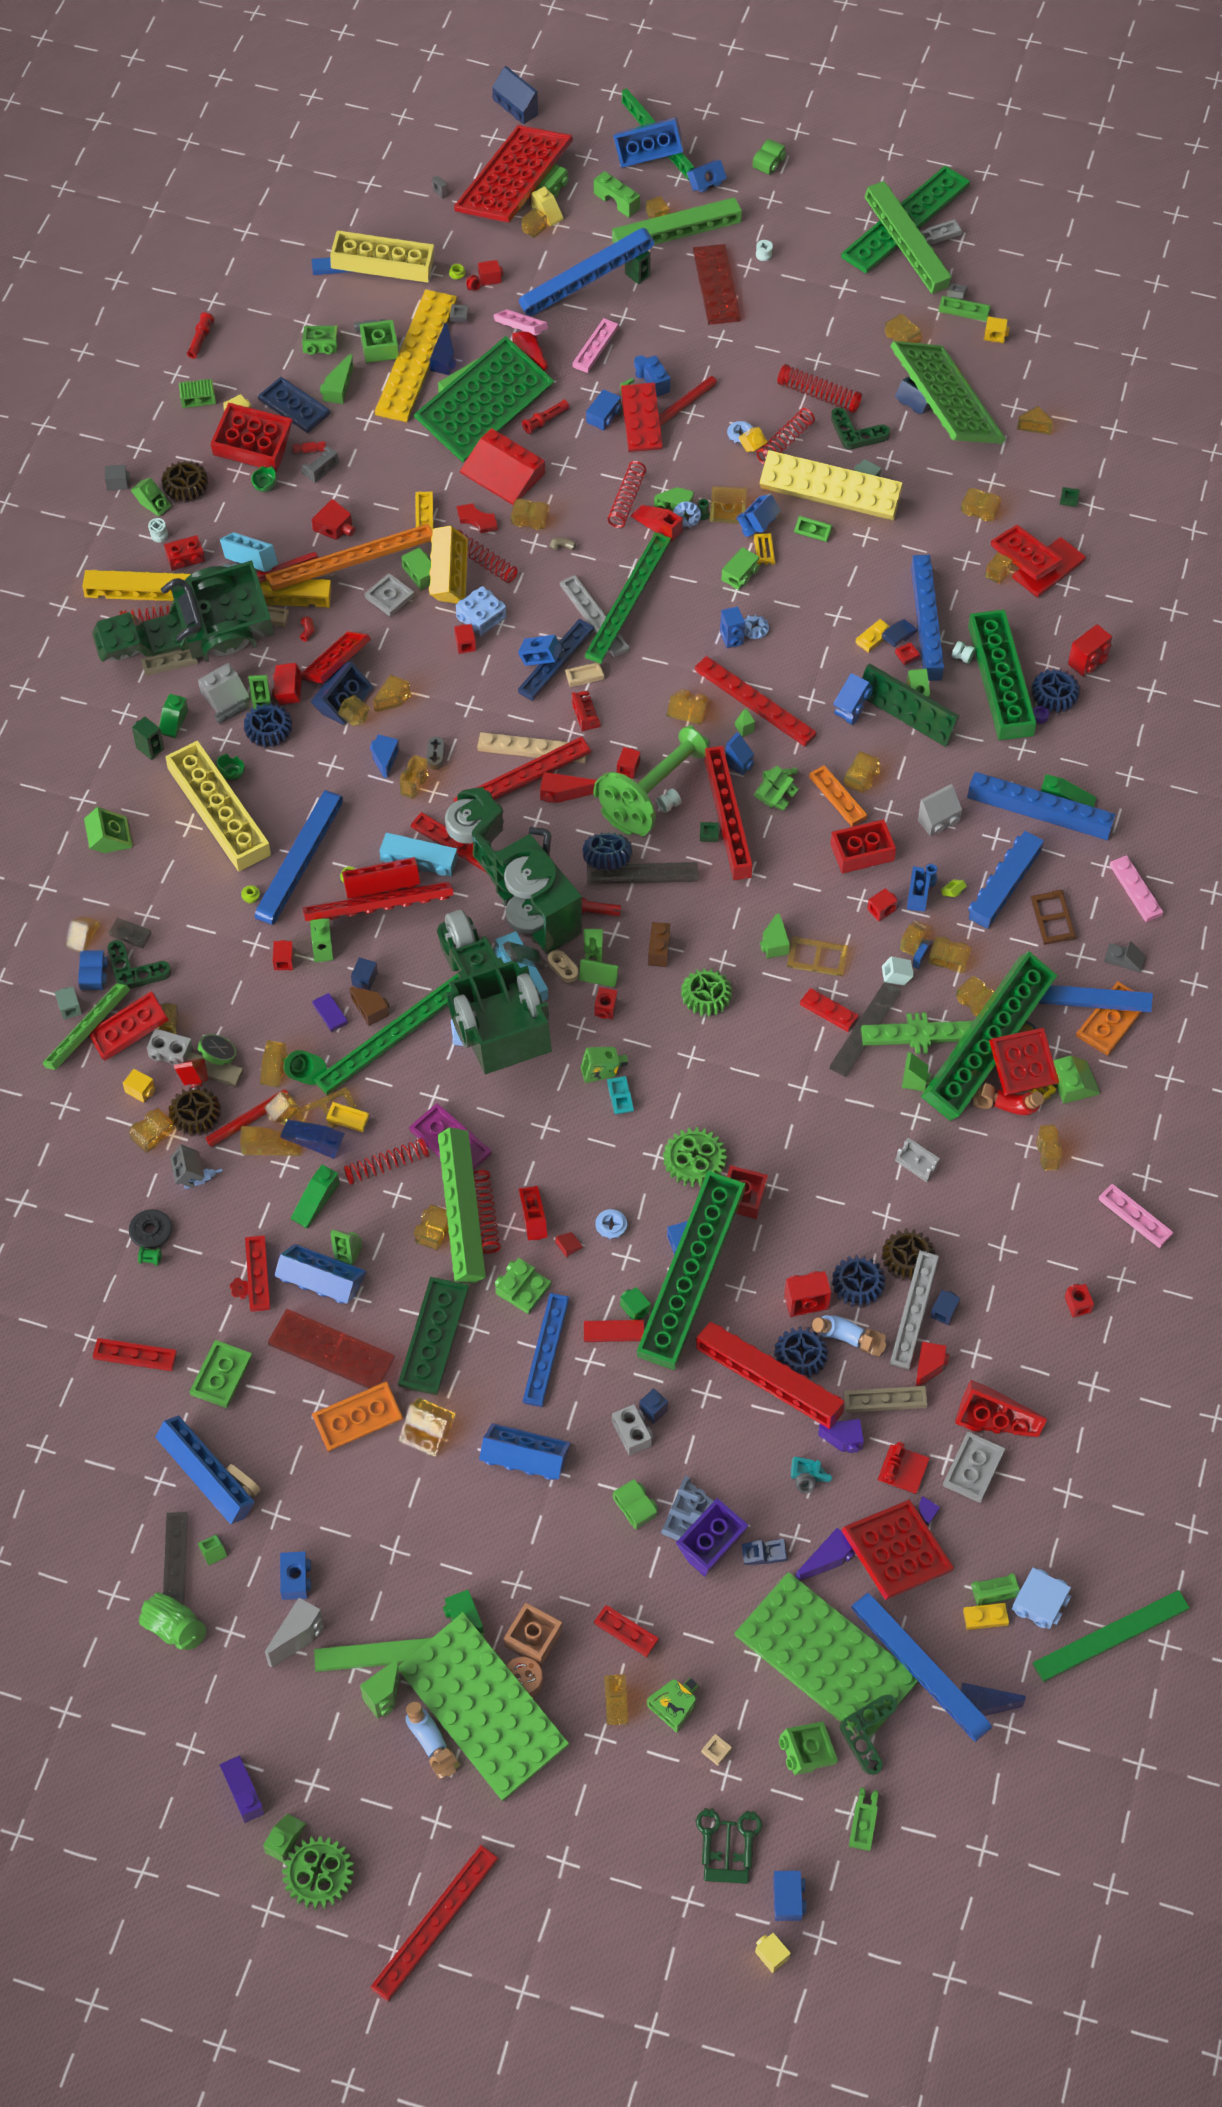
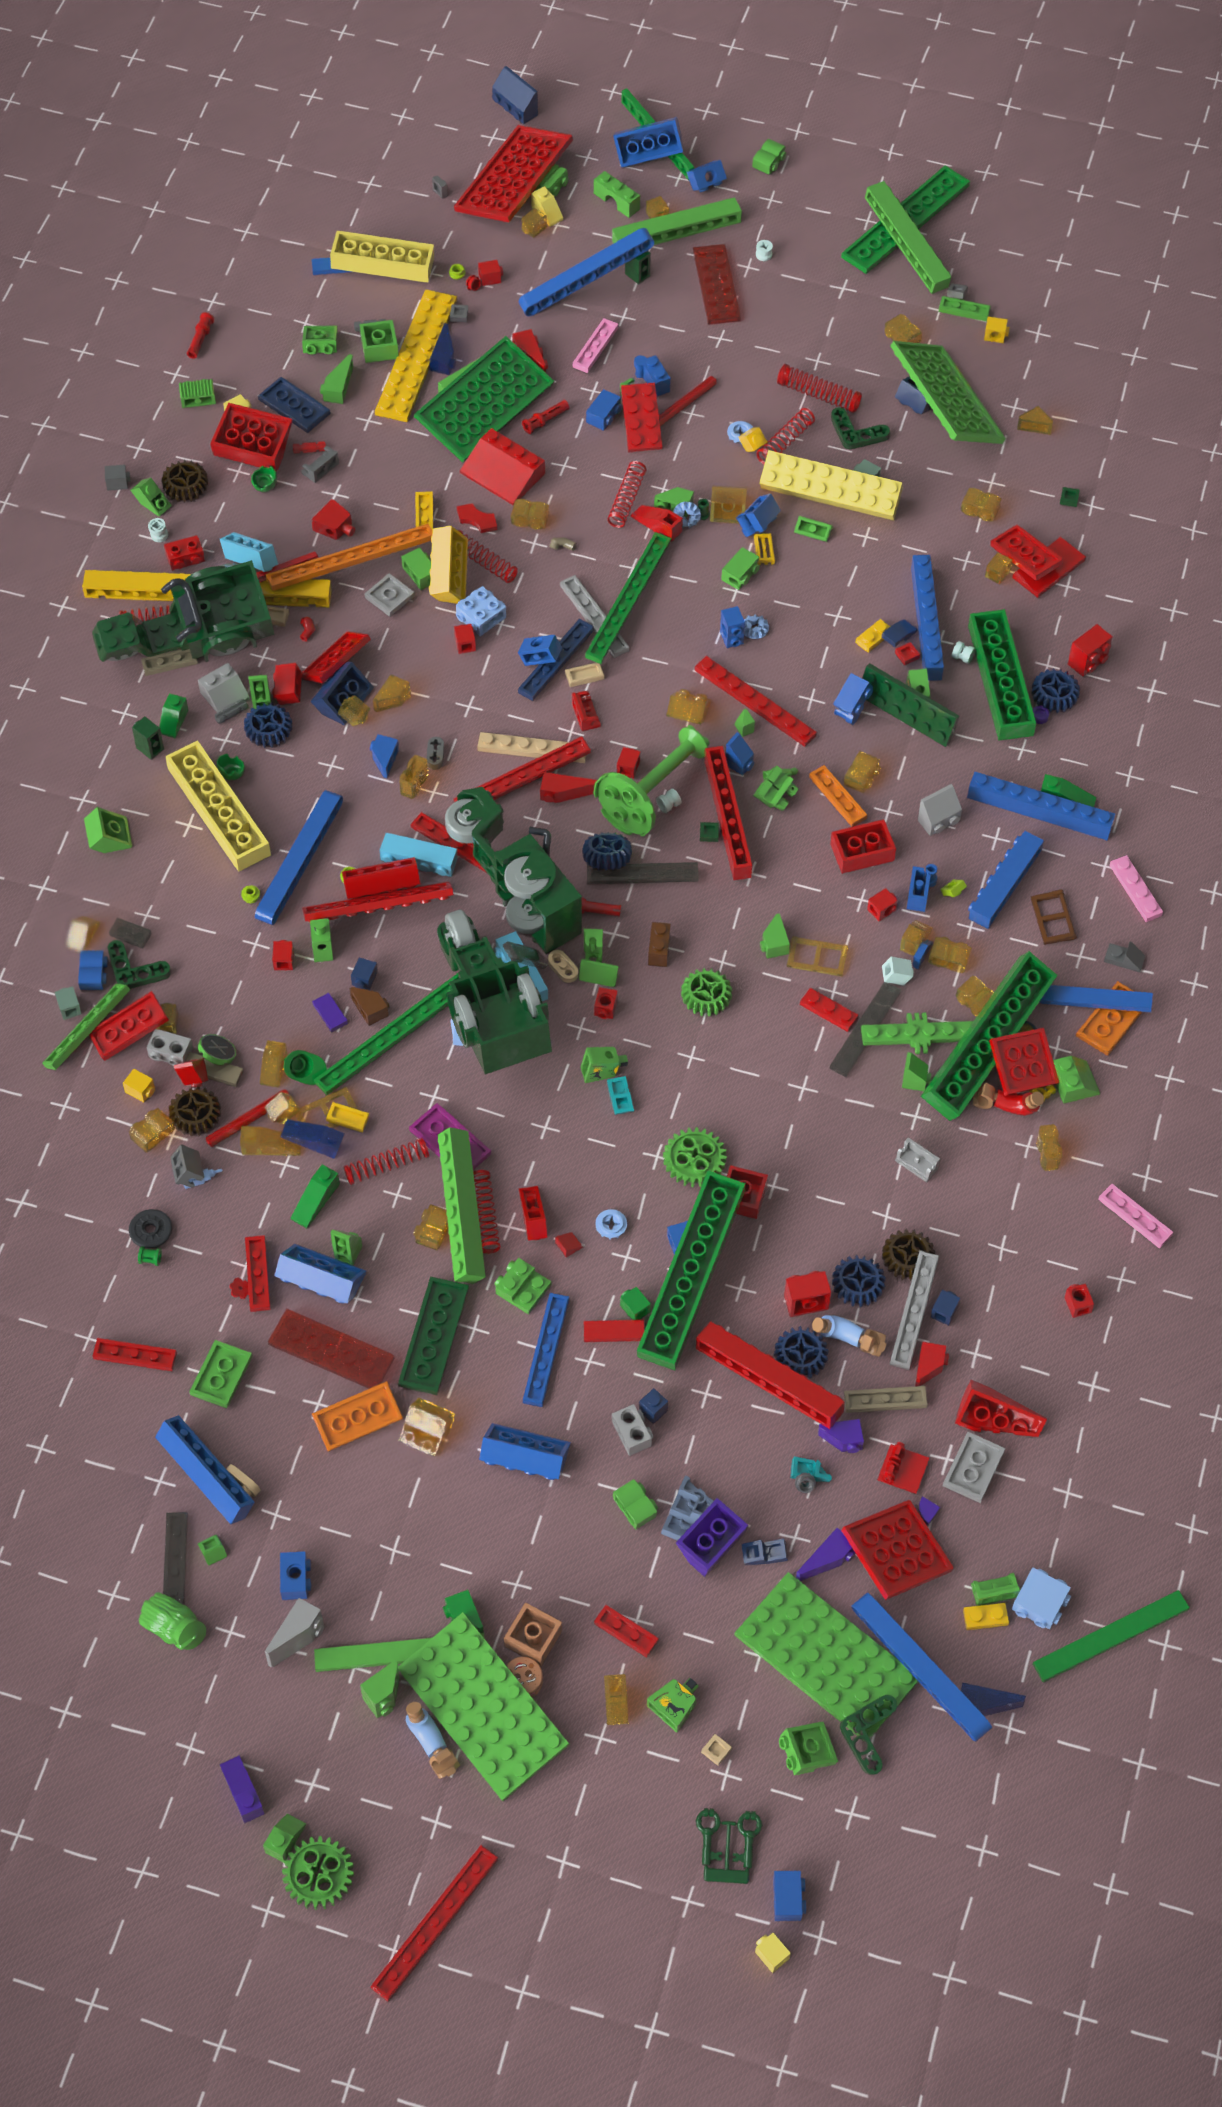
(521, 321): bright pink plate -> none
(863, 1822): bright green hinge -> none
(942, 232): light grey hinge -> none

